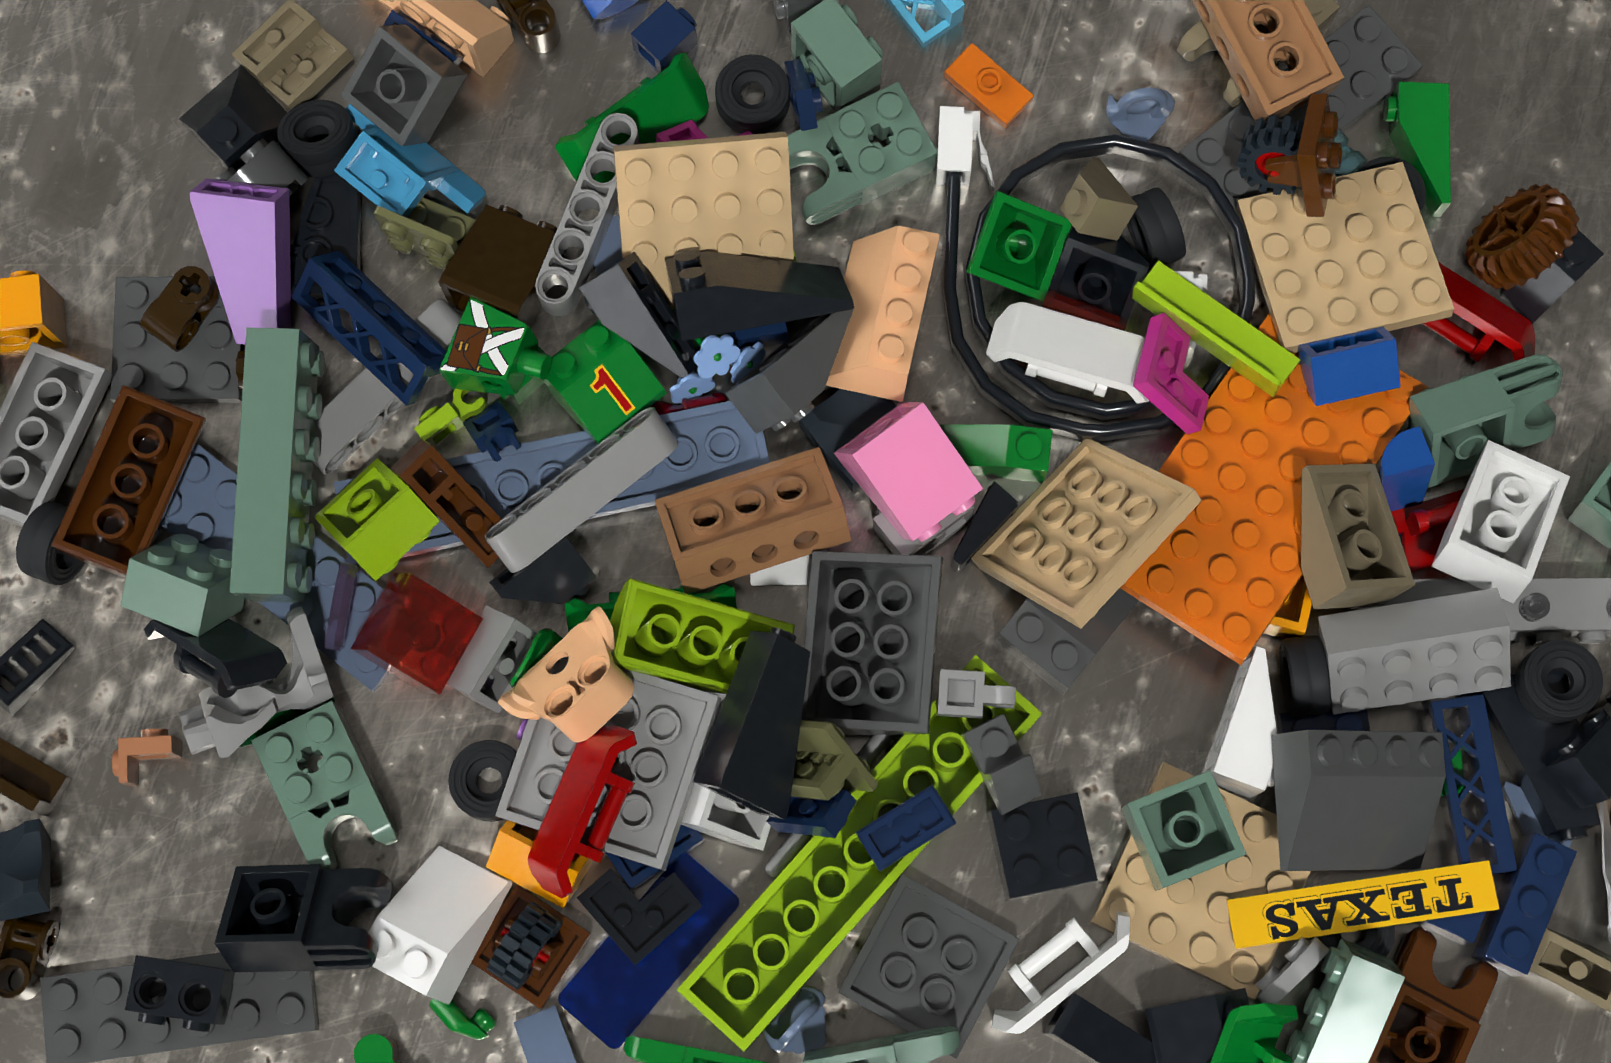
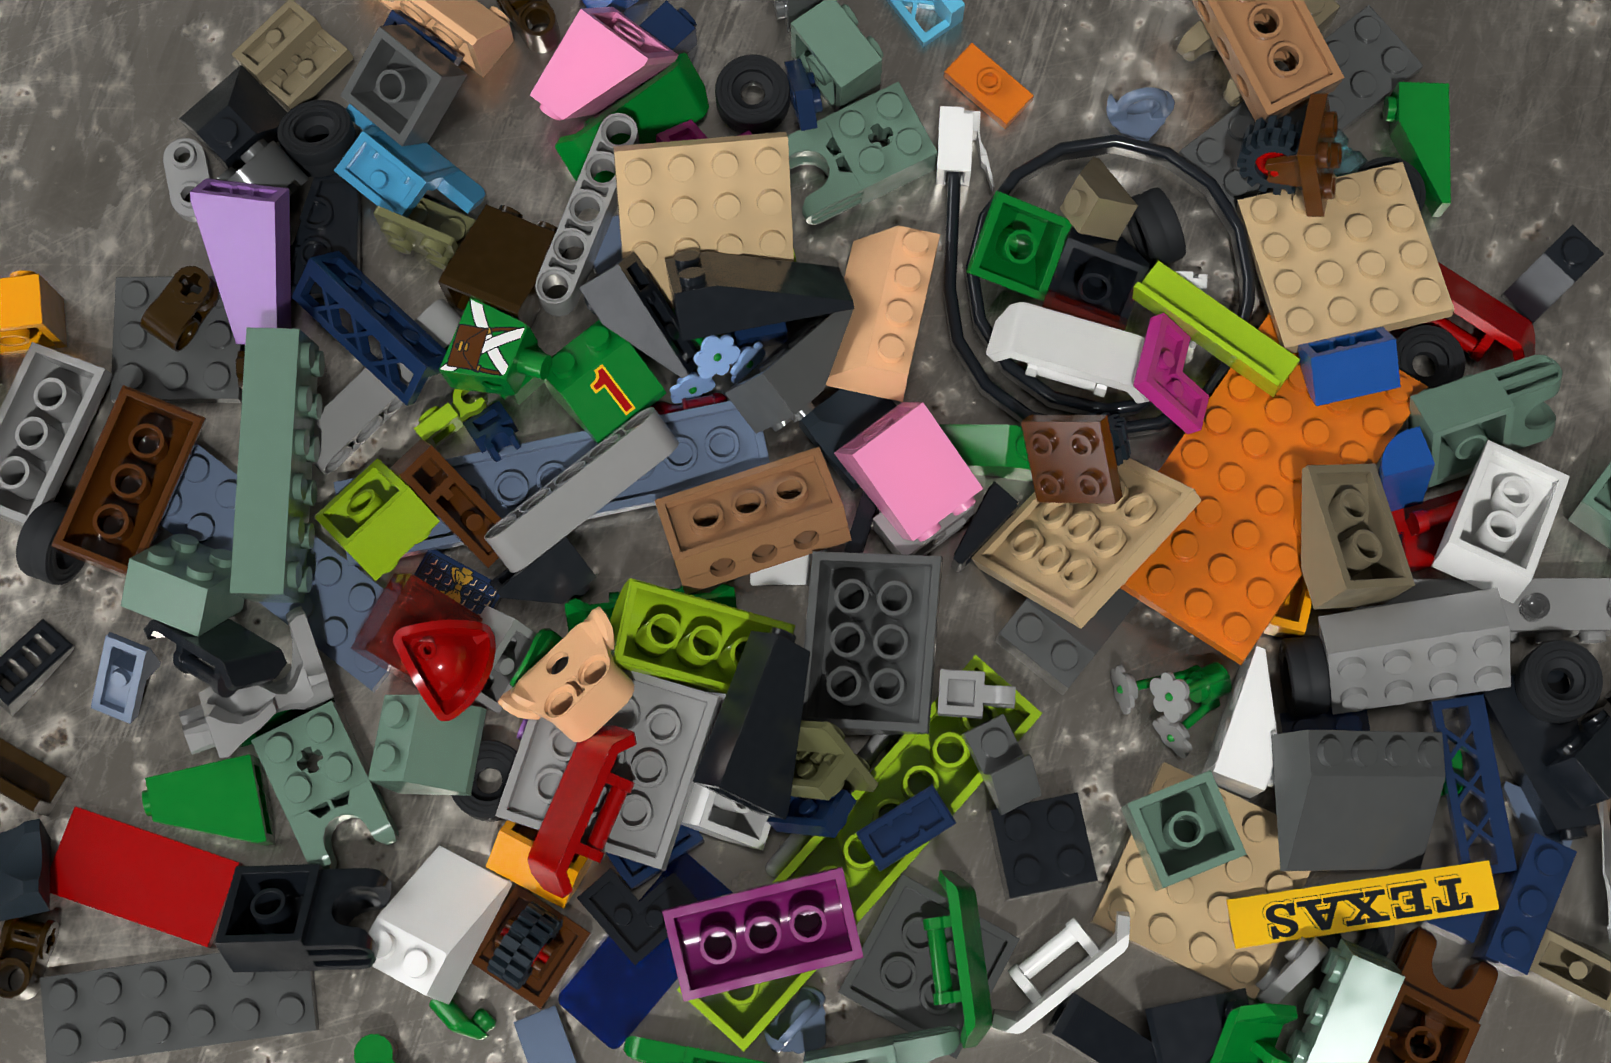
(122, 677): none -> sand blue slope
(142, 876): none -> red tile
(151, 745): nougat bracket -> none
(181, 983): black brick -> none
(185, 176): none -> light grey plate
(213, 799): none -> green slope
(341, 606): clear purple tile -> none
(422, 753): none -> sand green slope
(447, 662): none -> red hat
(457, 581): none -> tile
(598, 64): none -> bright pink slope
(762, 933): none -> magenta brick
(861, 525): none -> black tile
(969, 957): none -> green piece
(1076, 456): none -> reddish brown plate
(1171, 697): none -> plant
(1438, 346): none -> black tyre
(1522, 236): reddish brown gear -> none

